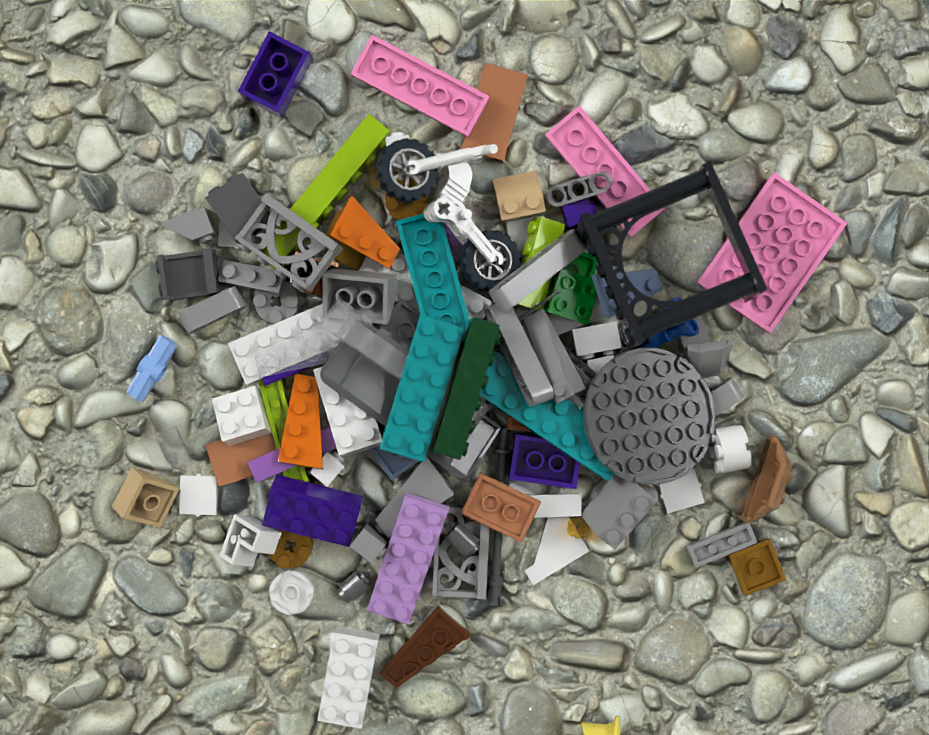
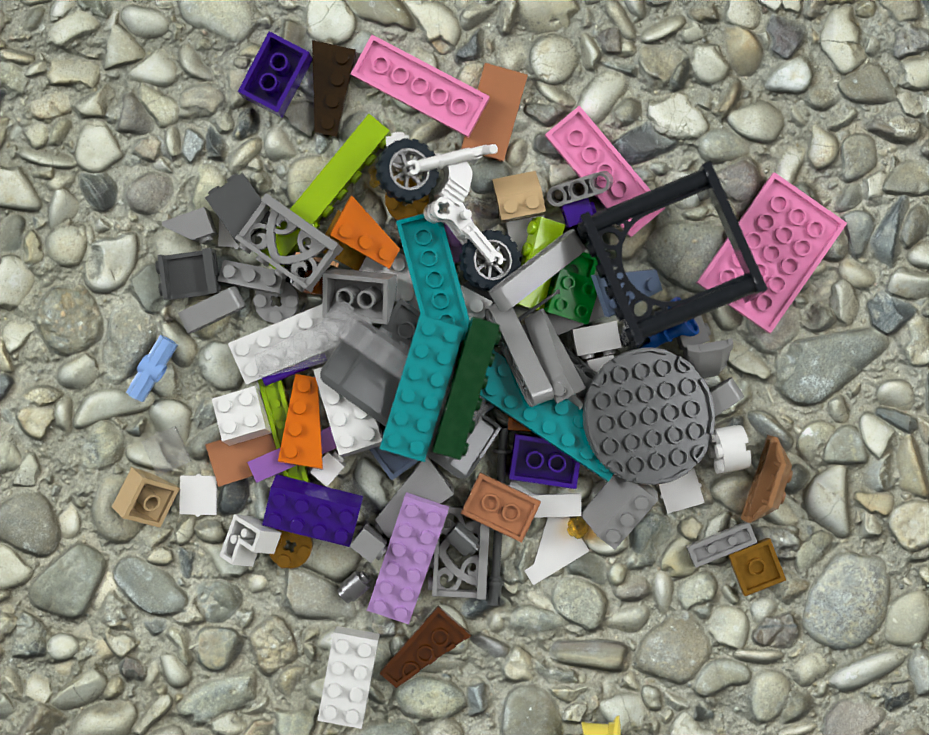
(291, 592): white tile -> none
(330, 83): none -> dark brown wing

